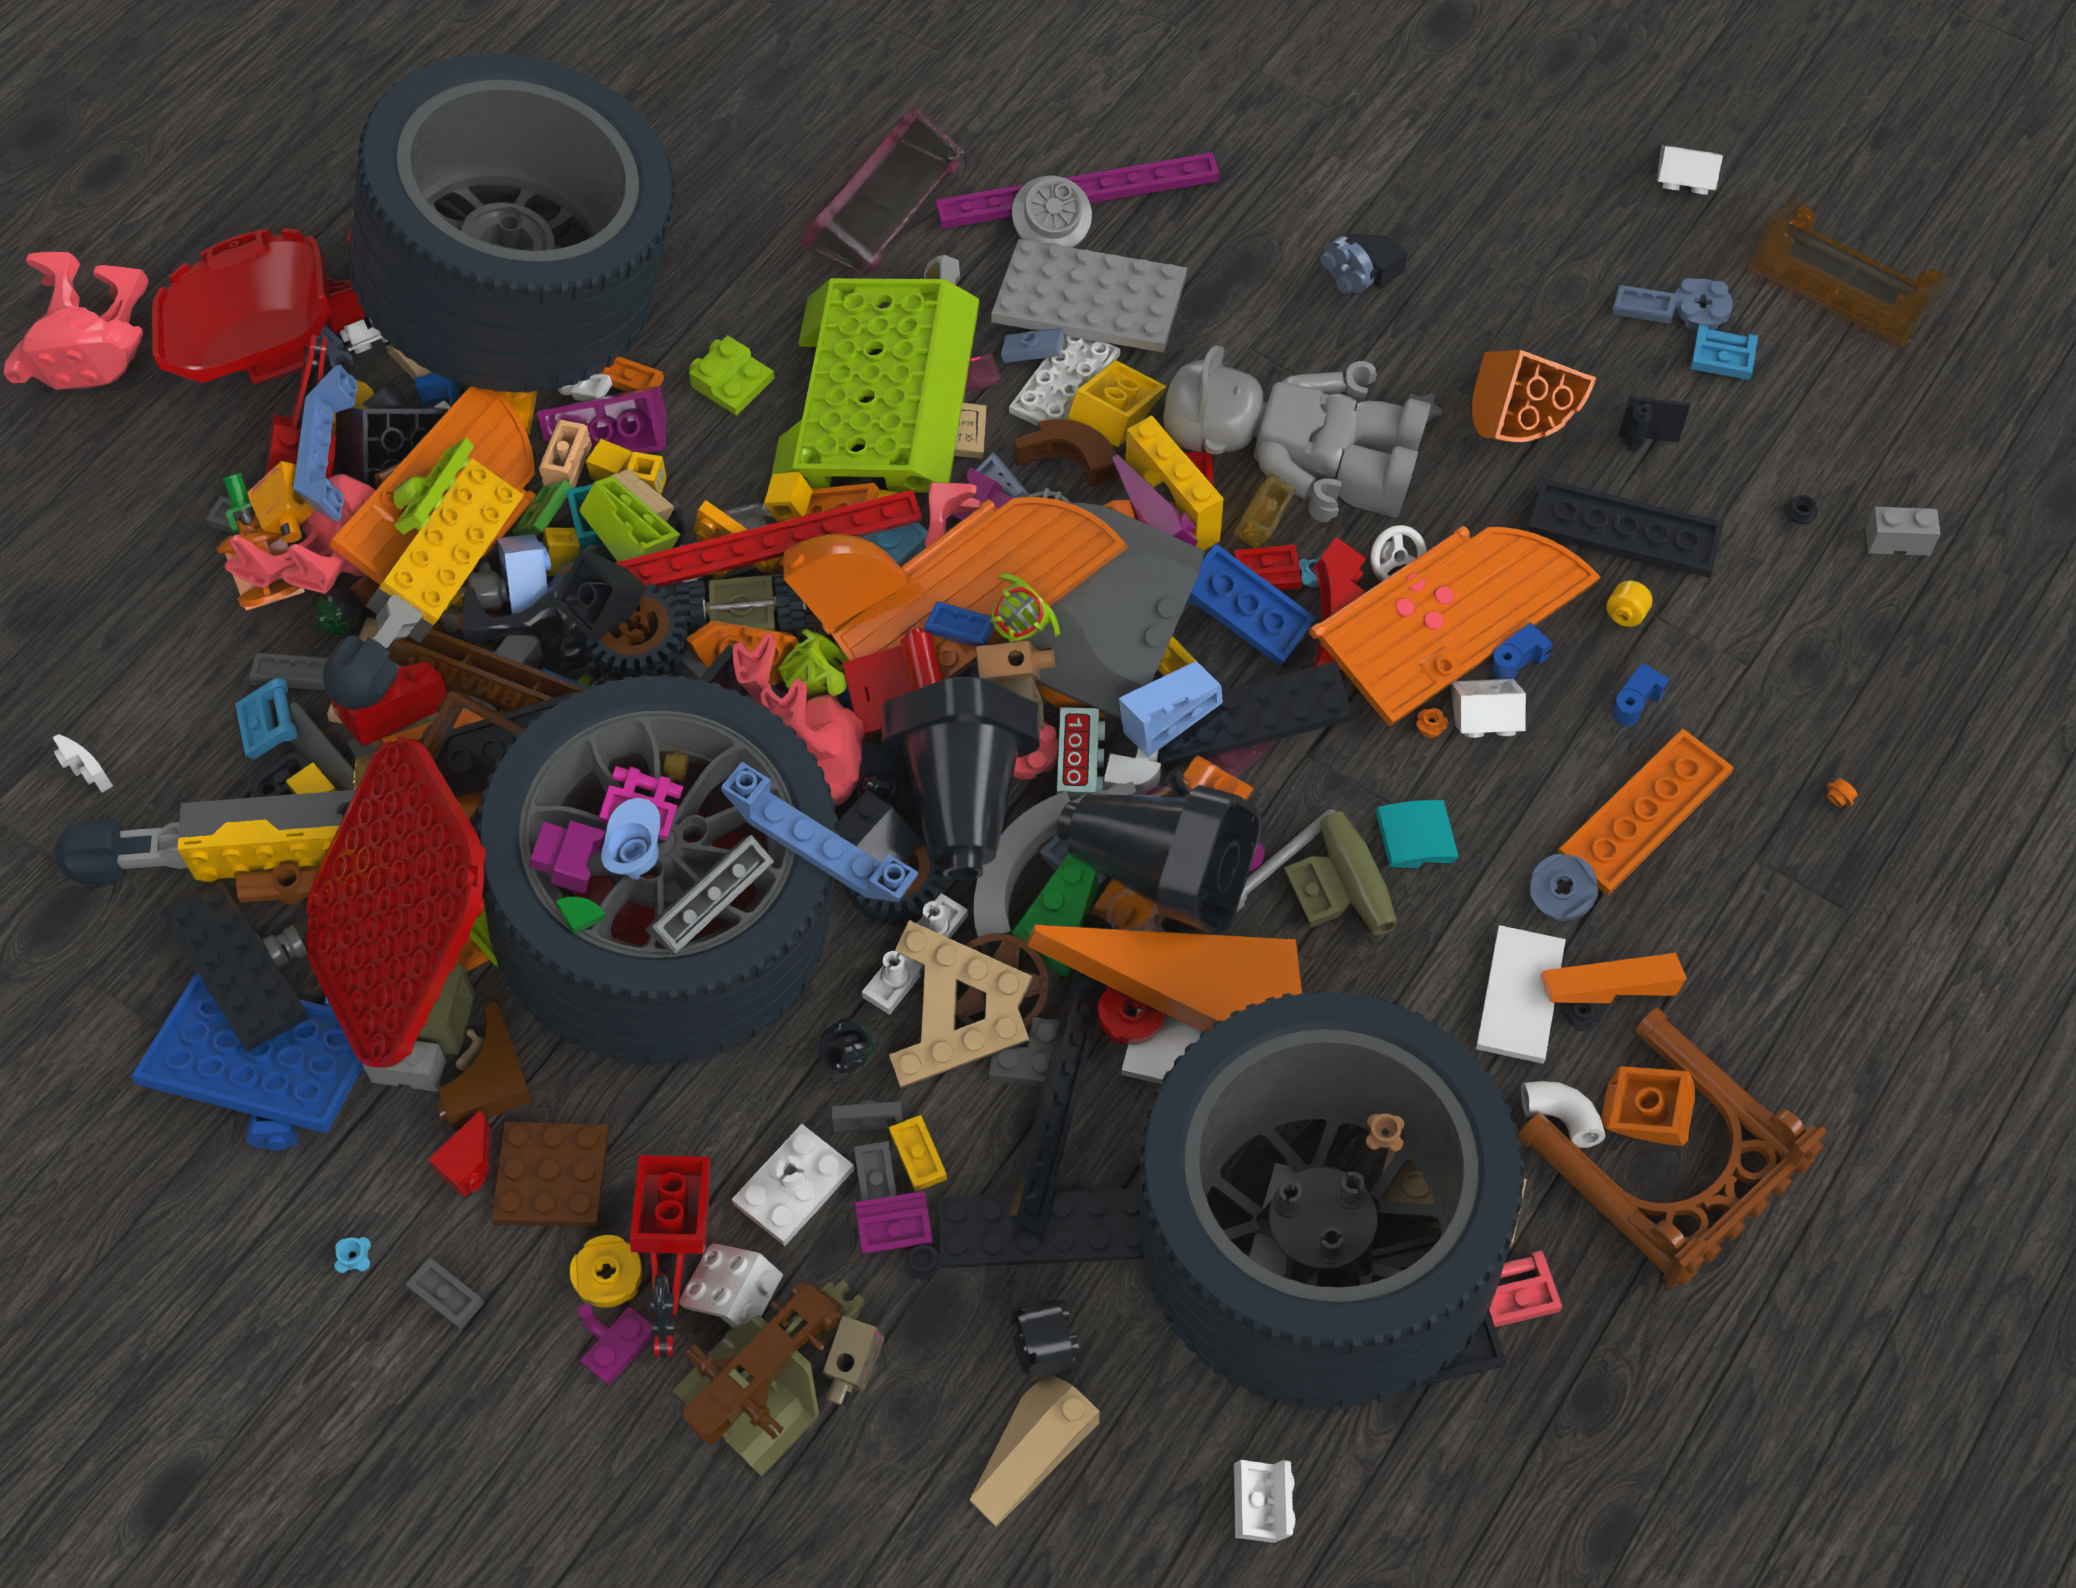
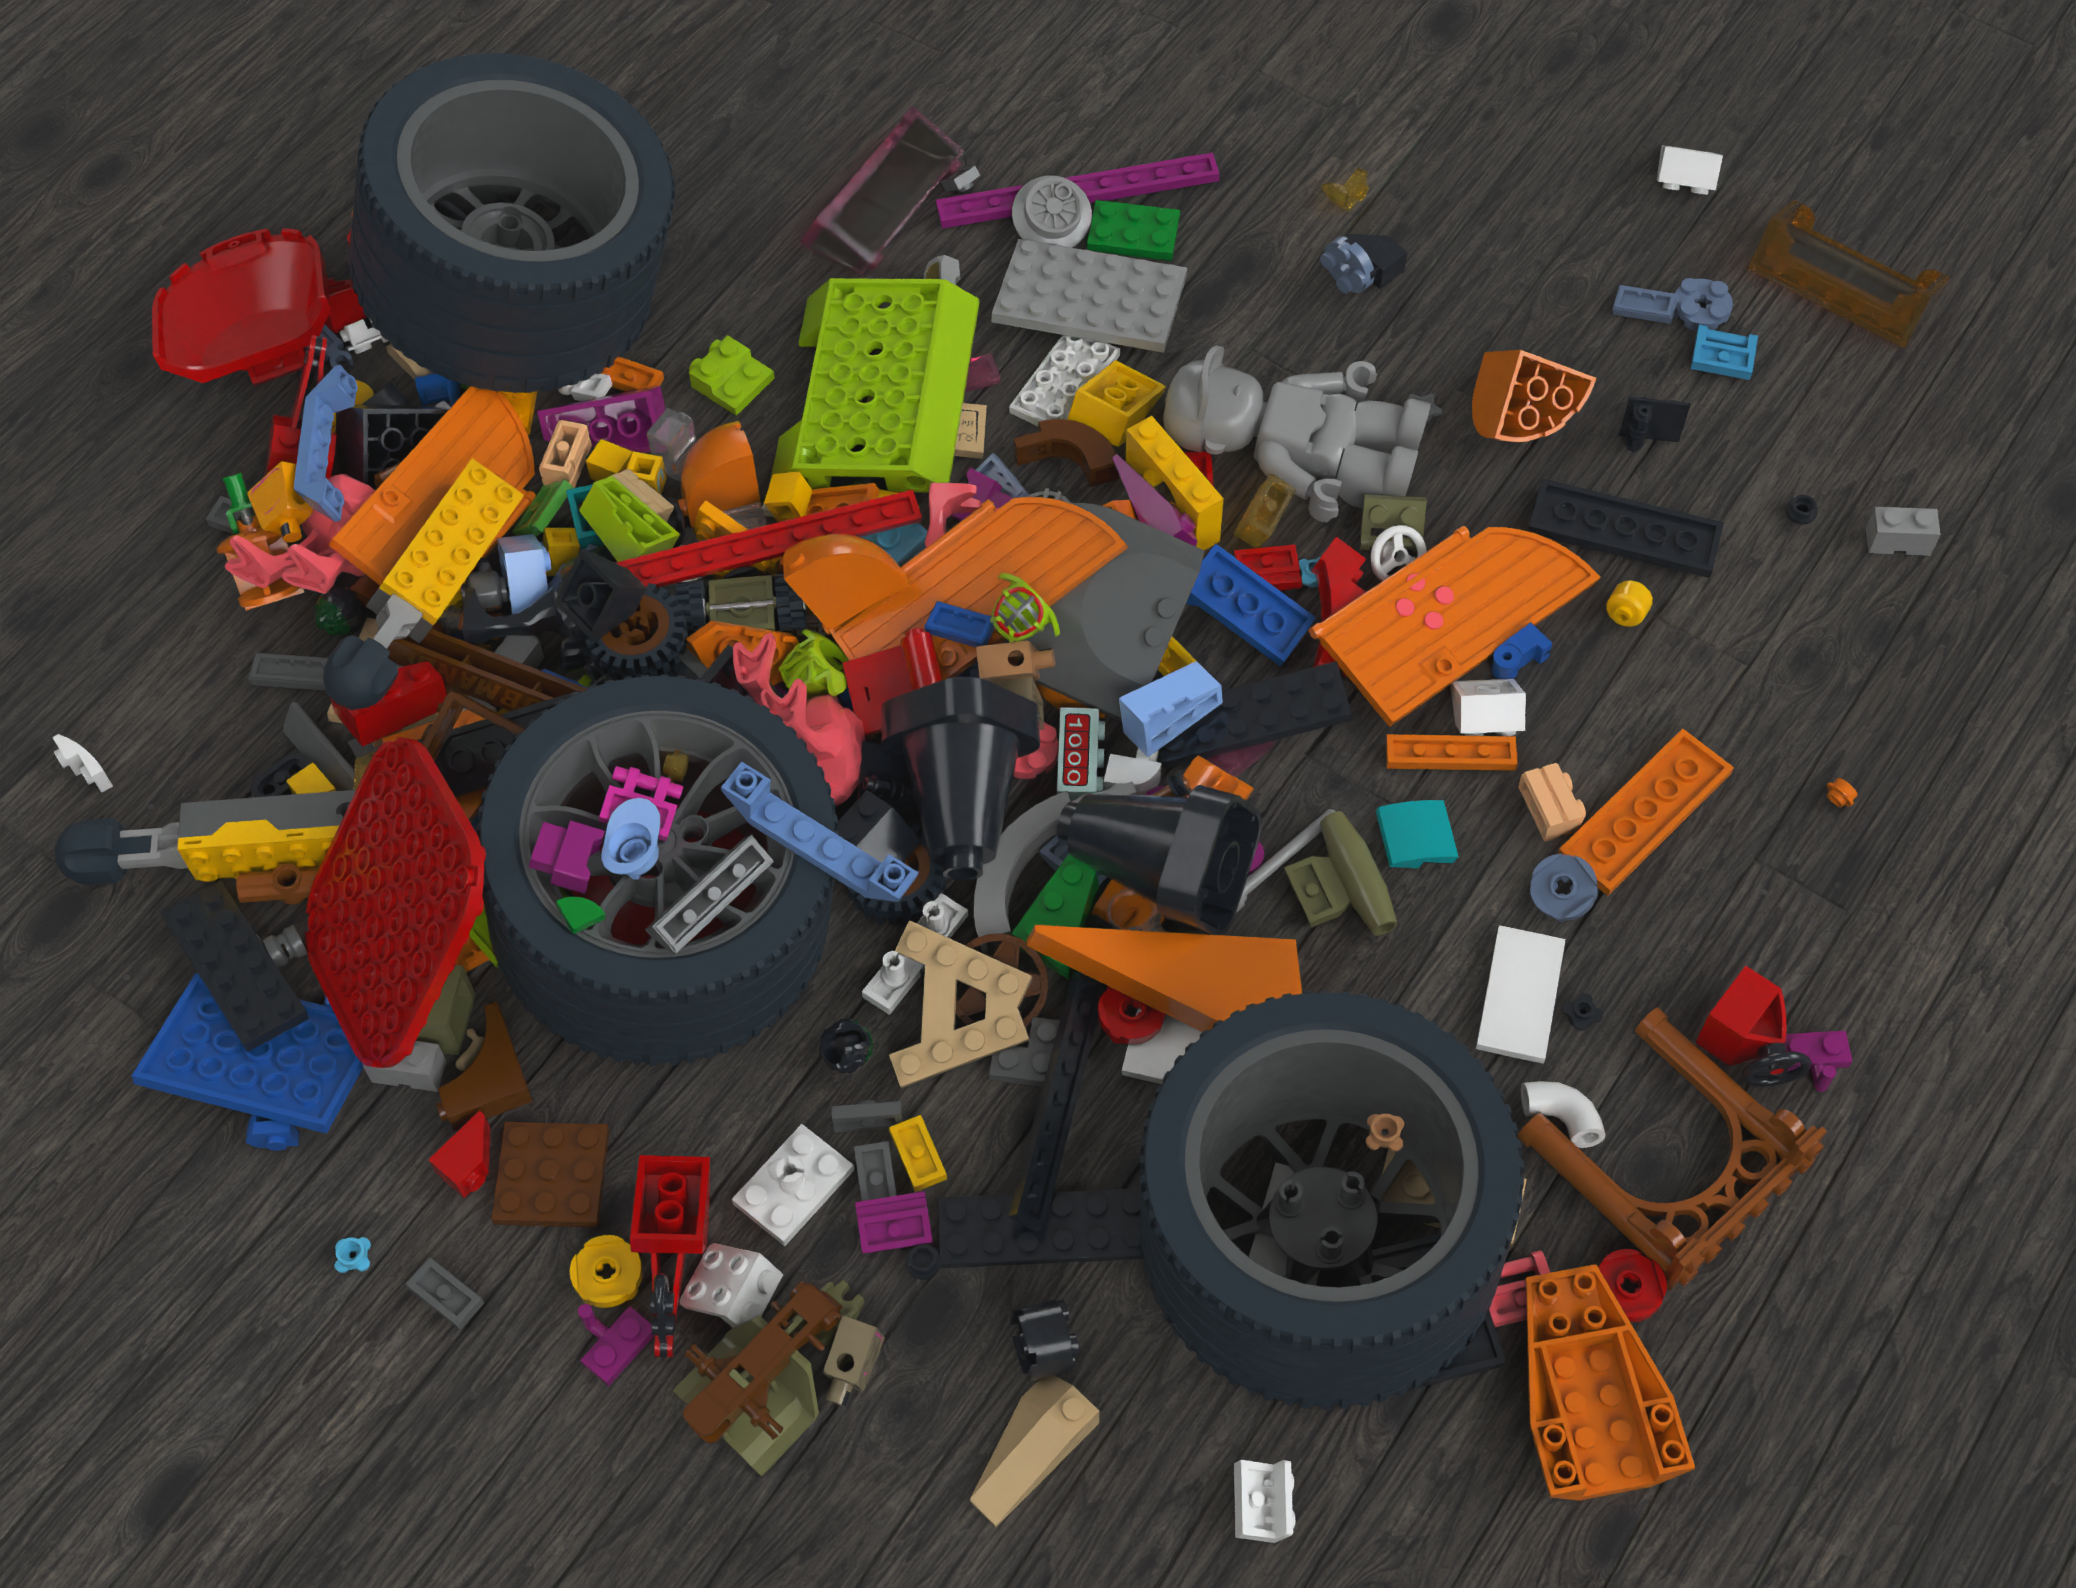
(69, 342): coral animal -> none
(257, 720): dark azure plate -> none
(426, 493): lime plate -> none
(672, 439): none -> clear piece
(719, 471): none -> orange brick
(961, 179): none -> dark grey plate
(1032, 345): sand blue plate -> none
(1133, 230): none -> green plate
(1347, 195): none -> clear yellow plate
(1390, 511): none -> olive plate
(1428, 728): orange plate -> none
(1451, 752): none -> orange plate
(1552, 802): none -> light nougat brick
(1594, 1392): none -> orange wedge
(1603, 981): orange slope -> none
(1636, 693): blue leg -> none
(1640, 1270): none -> red plate
(1650, 1104): orange slope -> none
(1751, 1025): none -> red piece
(1826, 1052): none -> magenta plate

